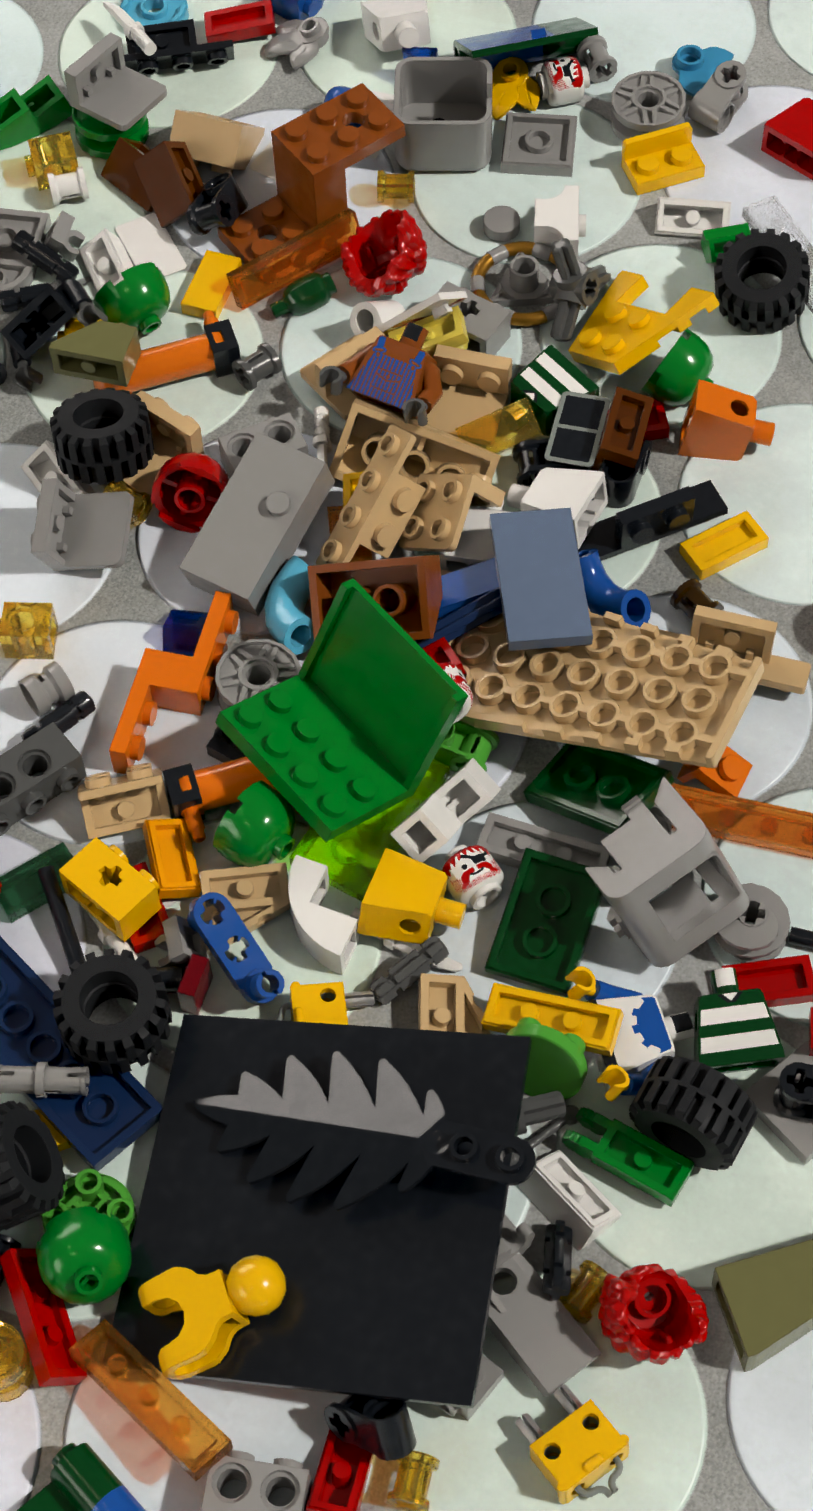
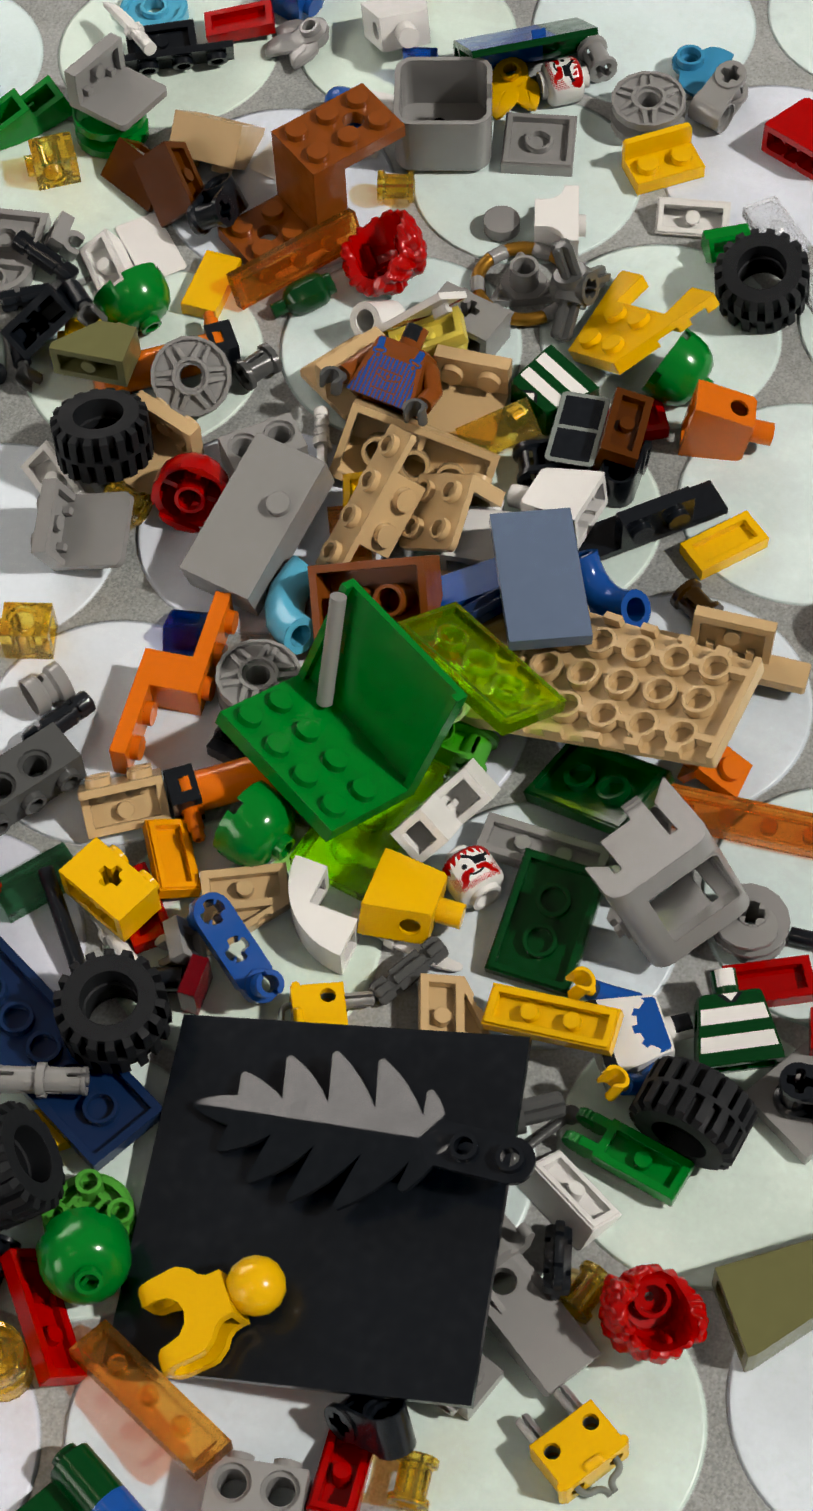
(68, 185): white bush -> none
(215, 375): none -> light grey wheel
(331, 649): none -> light grey bar
(492, 676): none -> clear neon green tile
(554, 1059): bright green tile -> none

